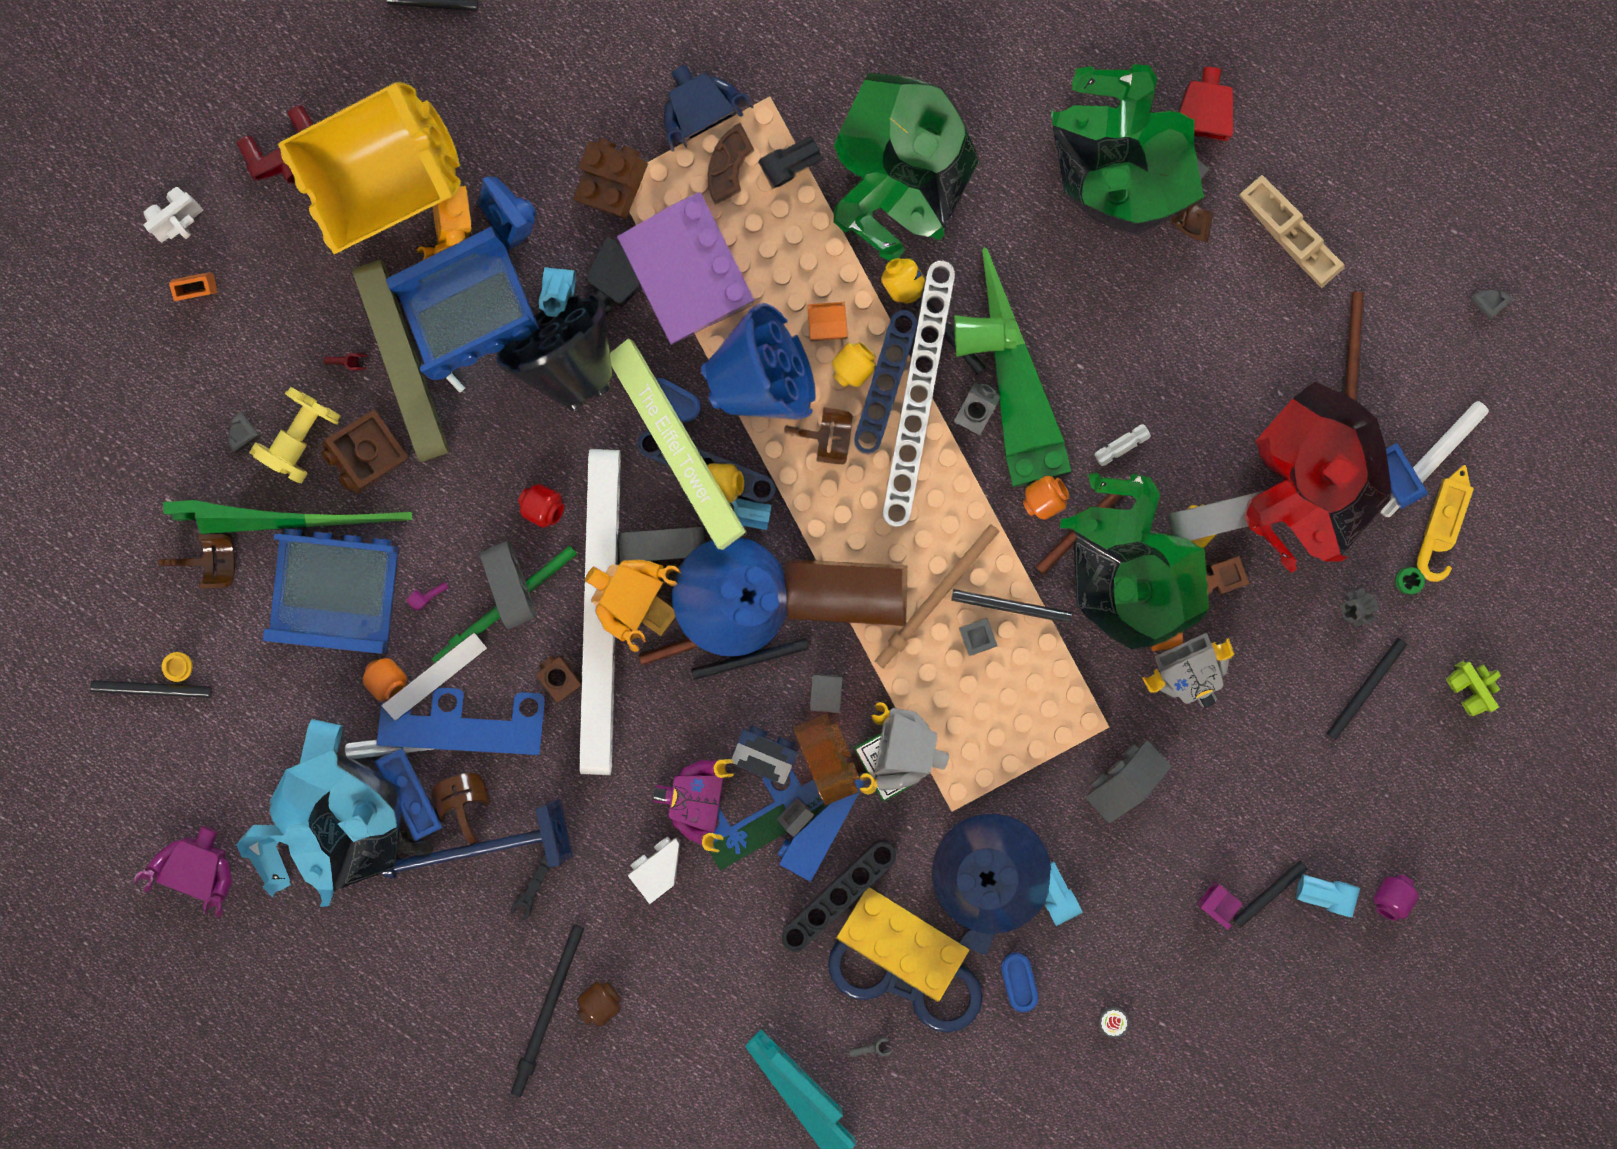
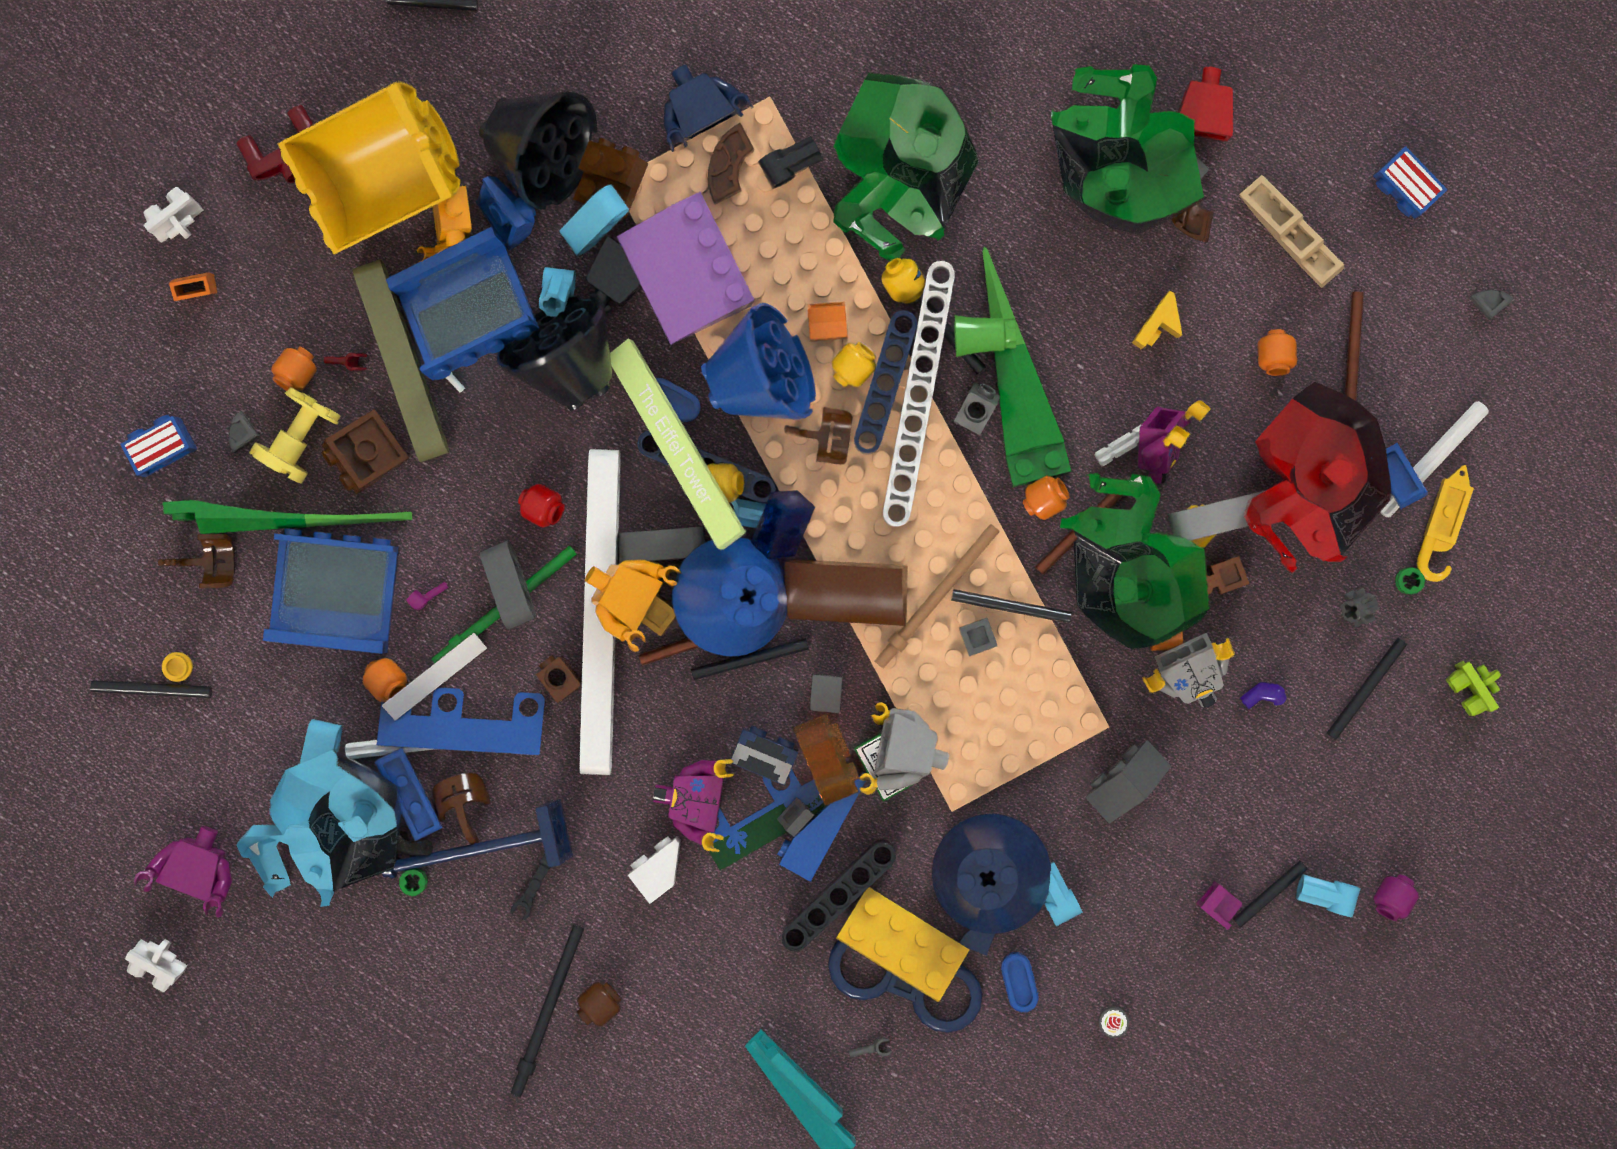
(156, 961): none -> white hips
(158, 445): none -> brick
(293, 369): none -> orange head
(404, 880): none -> green bush
(540, 143): none -> black cone
(594, 220): none -> medium azure beam
(782, 524): none -> clear blue brick
(1163, 437): none -> magenta torso
(1165, 316): none -> yellow slope
(1264, 691): none -> dark purple arm
(1277, 353): none -> orange head
(1409, 183): none -> brick

